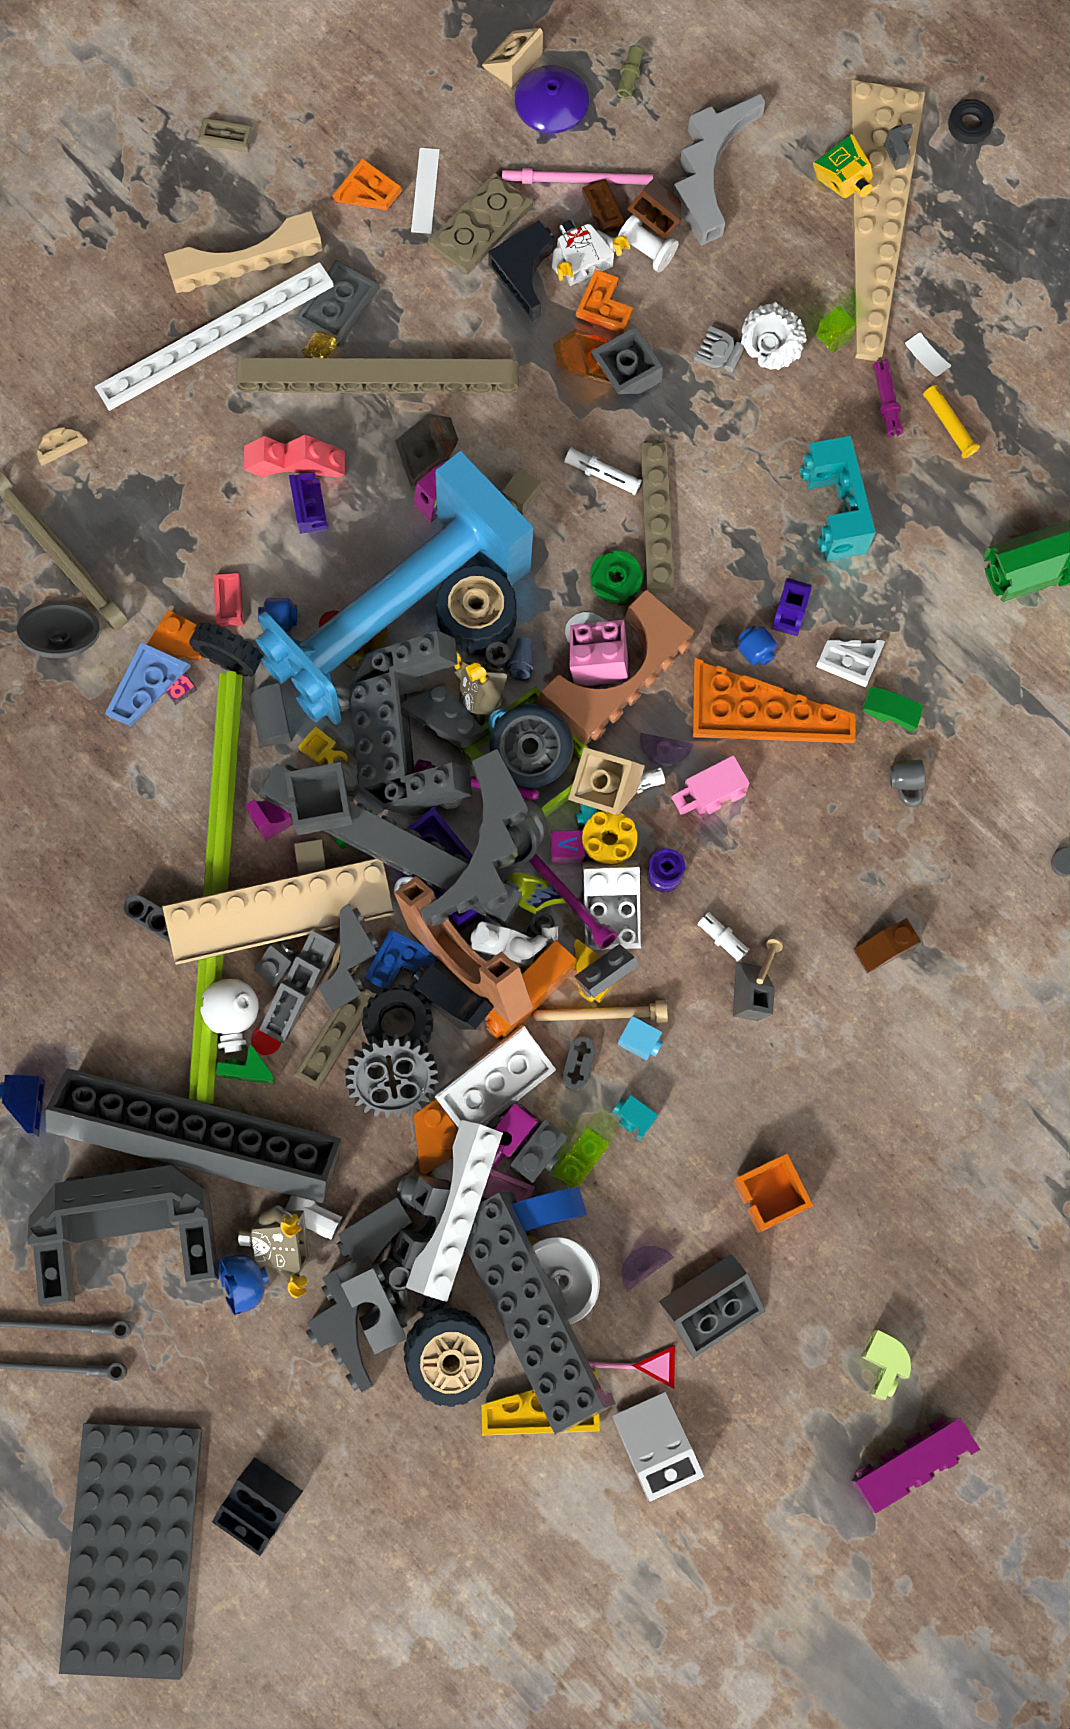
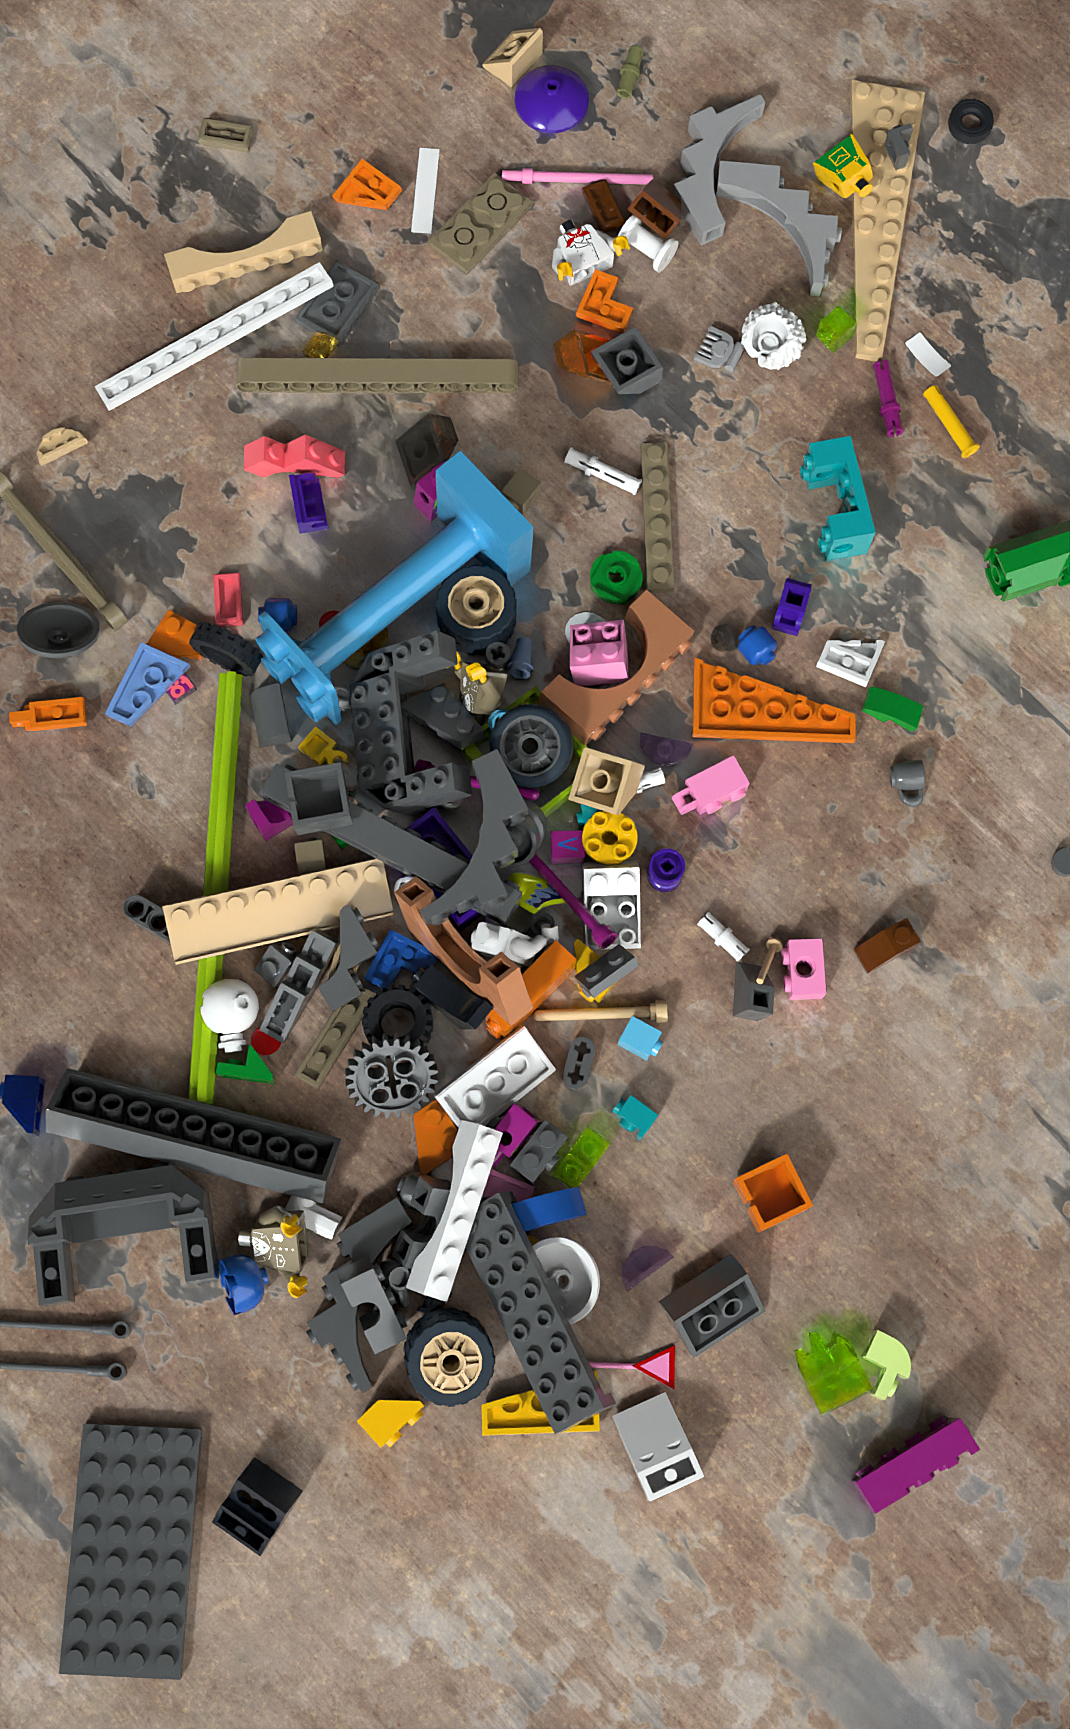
(51, 714): none -> orange hinge
(388, 1417): none -> yellow slope
(517, 262): black arch -> none
(763, 189): none -> light grey arch
(808, 953): none -> bright pink brick
(832, 1372): none -> clear neon green plate

